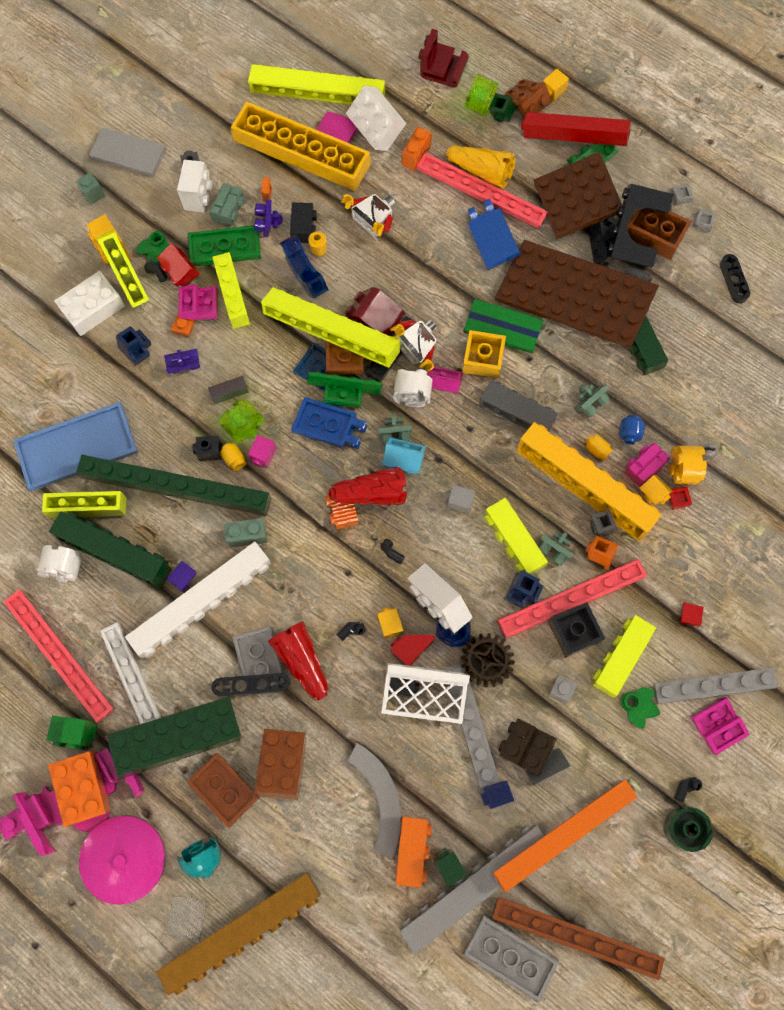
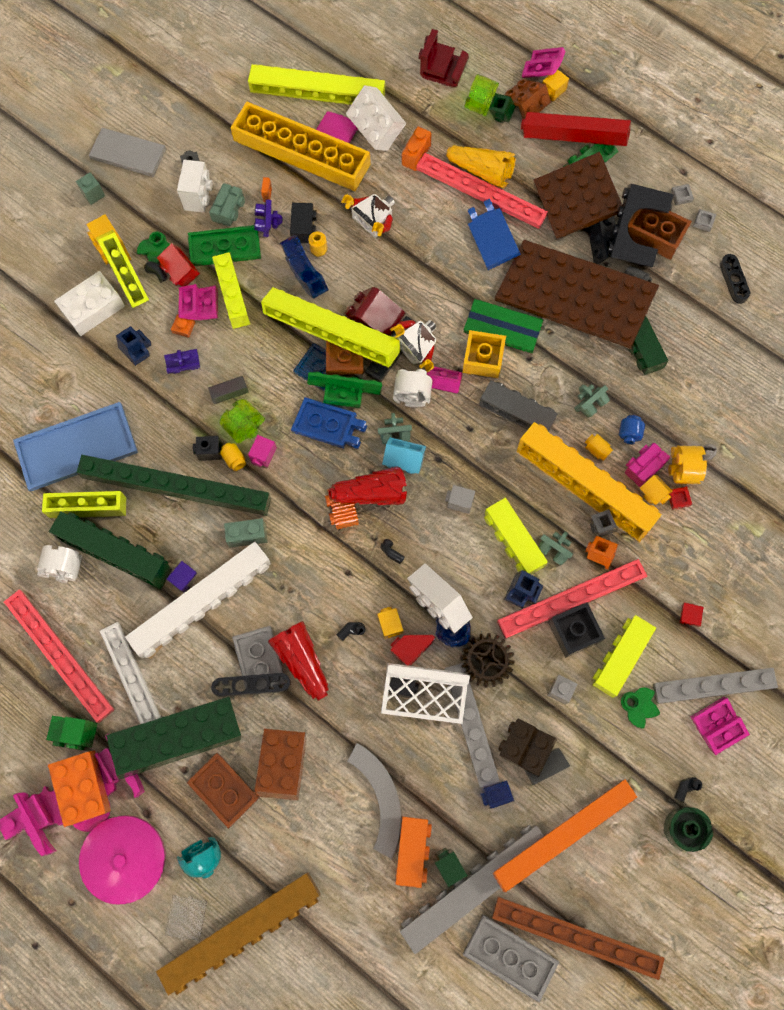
(543, 62): none -> dark pink slope

